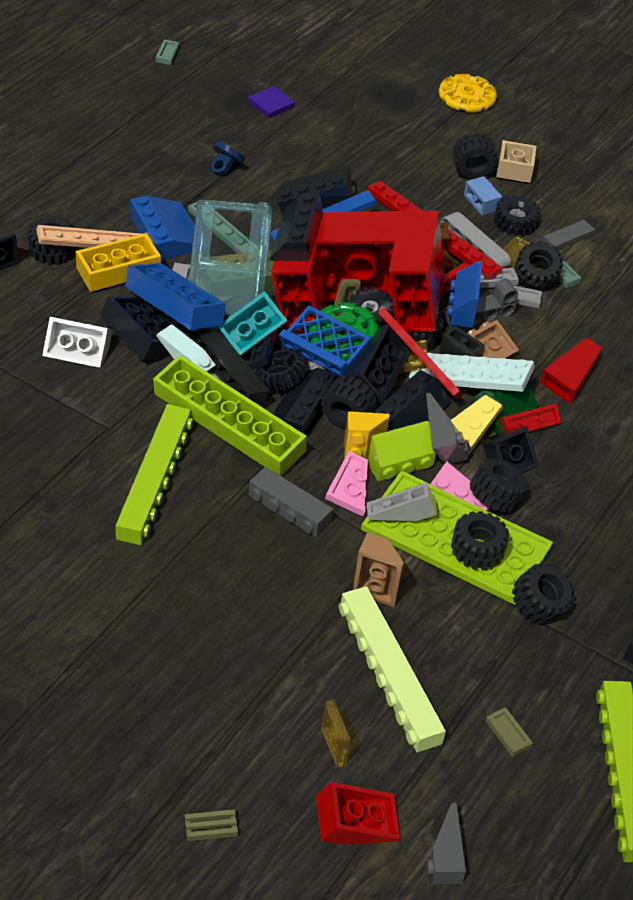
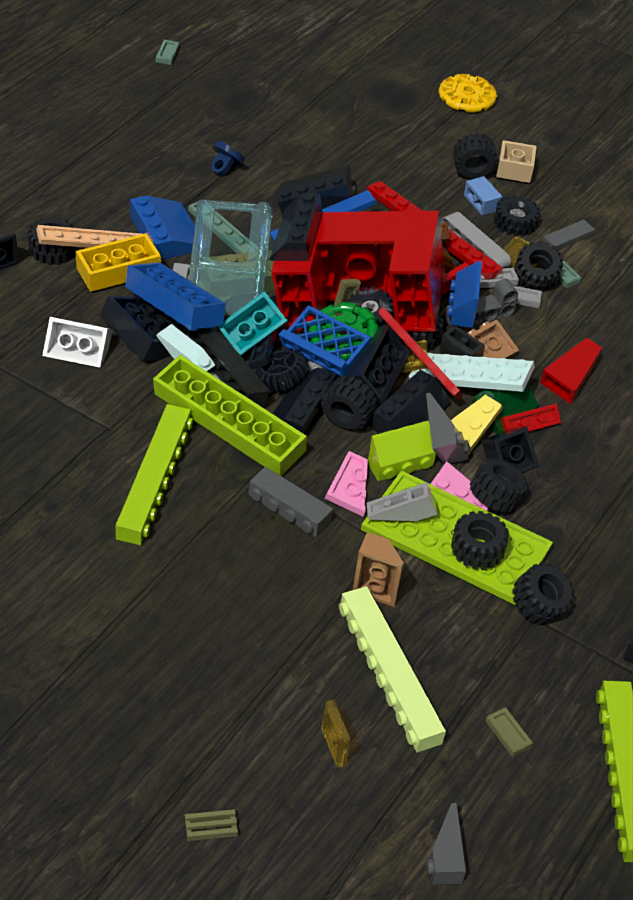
(271, 101): dark purple tile -> none
(356, 815): red slope -> none
(360, 429): yellow slope -> none

